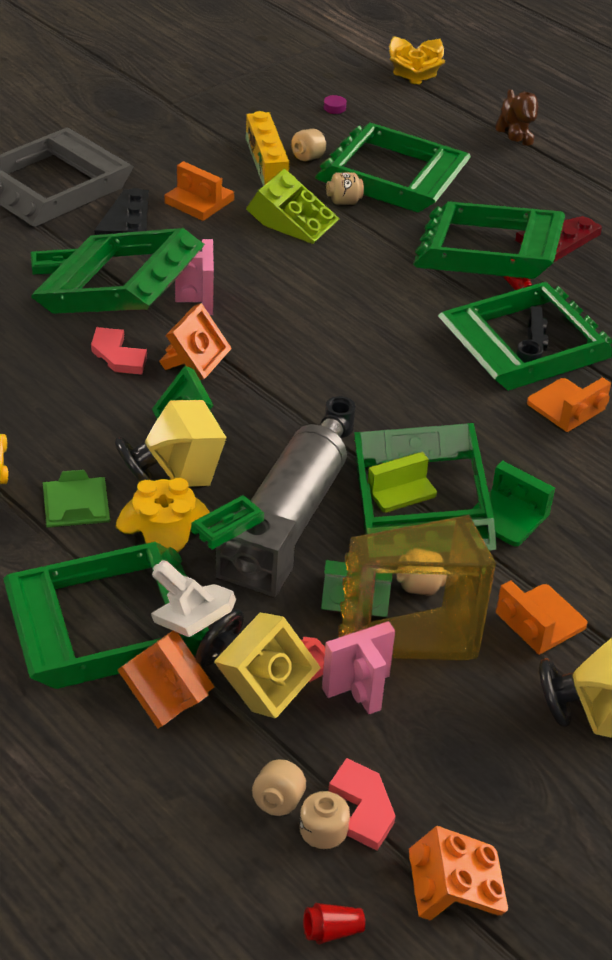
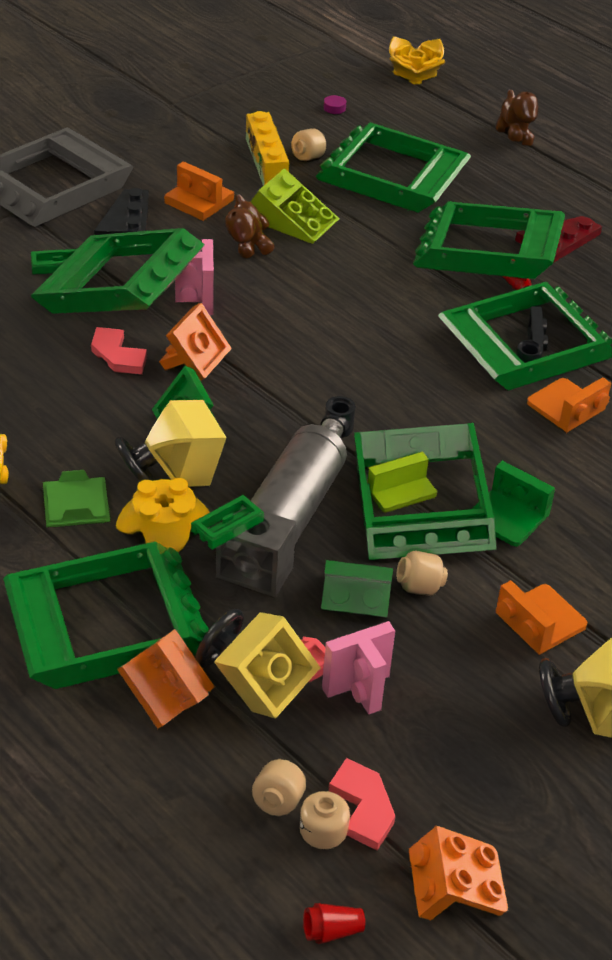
(189, 603): white piece -> none
(246, 227): none -> reddish brown animal
(345, 188): tan head -> none
(437, 548): clear yellow windscreen -> none

